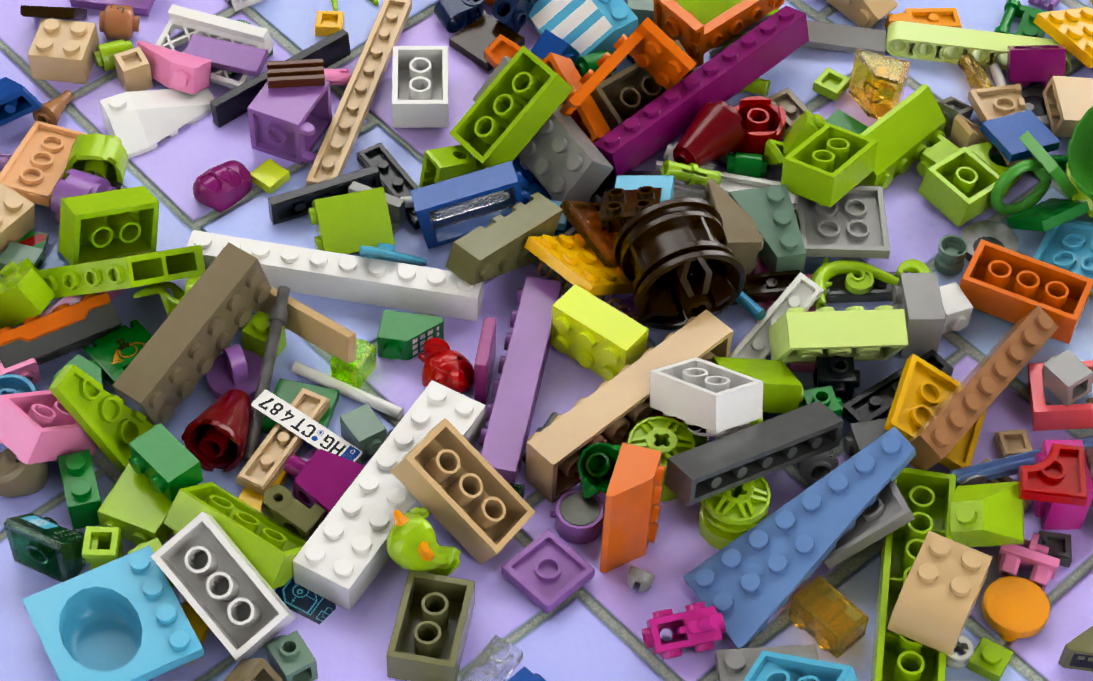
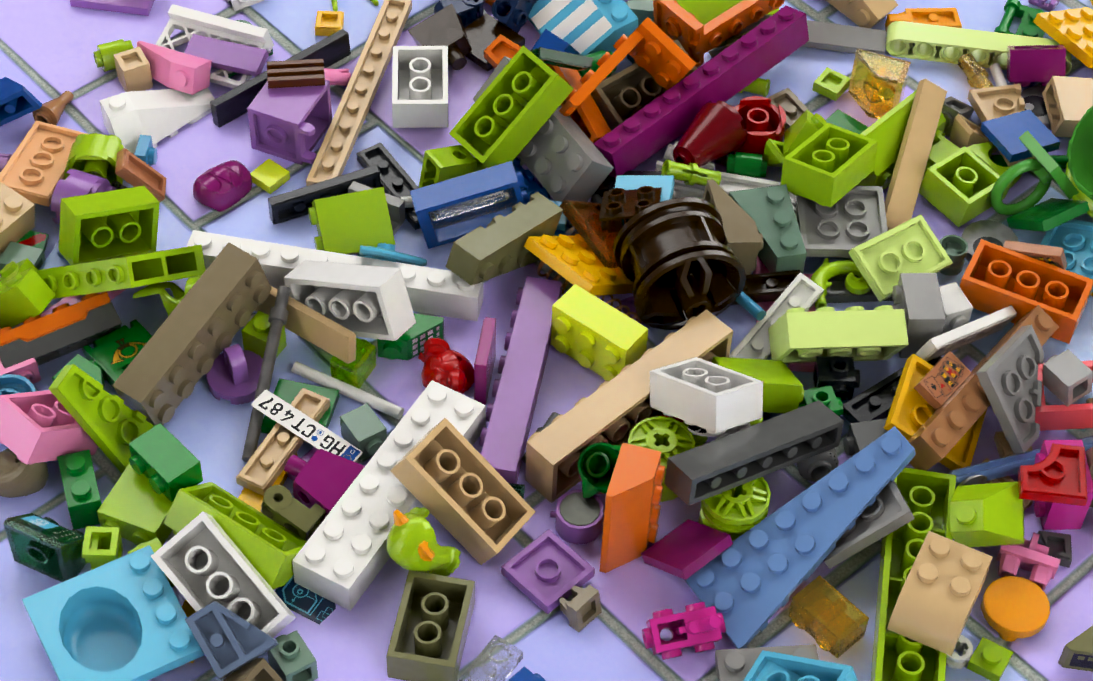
(53, 12): dark brown tile -> none
(63, 50): tan brick -> none
(118, 22): nougat head -> none
(140, 174): none -> nougat tile
(145, 150): none -> dark azure plate
(220, 432): dark red cone -> none
(227, 638): none -> sand blue wing
(358, 297): none -> white brick
(444, 30): none -> torso
(563, 59): none -> tile
(582, 608): none -> dark tan tile
(641, 577): light grey hinge -> none
(687, 549): none -> magenta tile
(902, 249): none -> yellowish green tile
(914, 153): none -> tan tile
(942, 380): none -> nougat tile
(966, 334): none -> white tile
(1013, 387): none -> light grey plate
(1045, 253): none -> nougat tile

